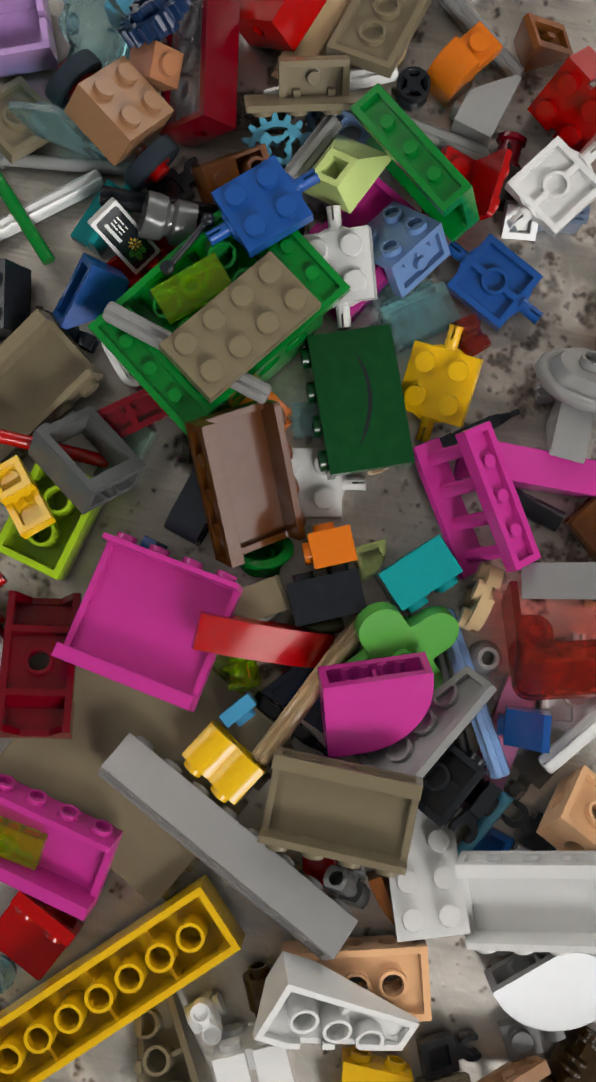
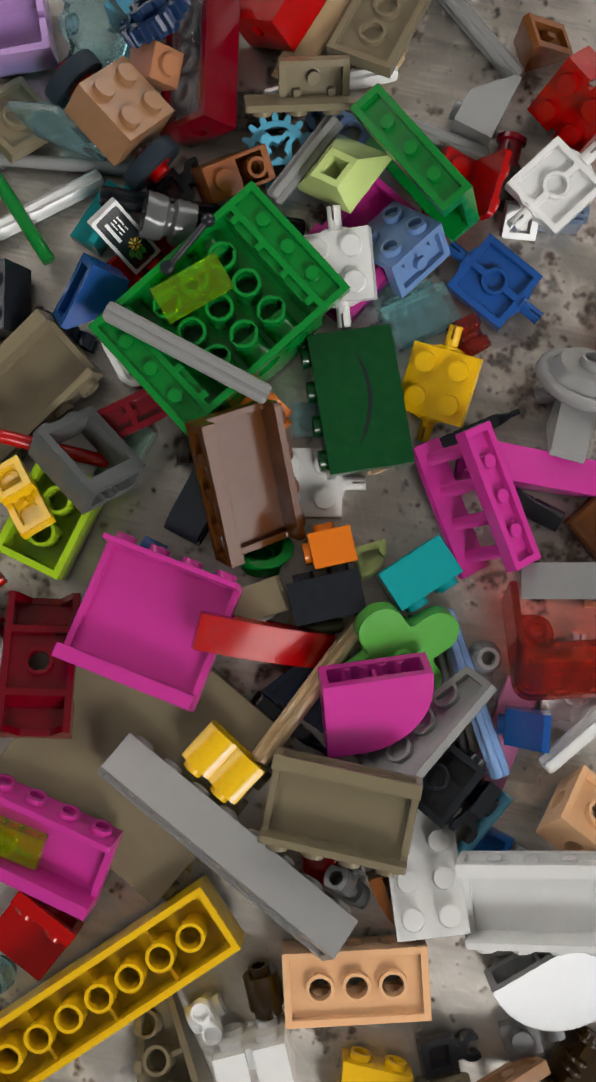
(239, 326): dark tan plate -> none
(240, 710): dark azure plate -> none
(243, 674): clear neon green plate -> none
(262, 206): blue plate -> none
(318, 1006): white wedge -> none
(412, 80): black wheel -> none
(460, 61): orange brick -> none
(478, 603): tan plate -> none
(528, 773): clear smoke plate -> none
(528, 828): black plate -> none

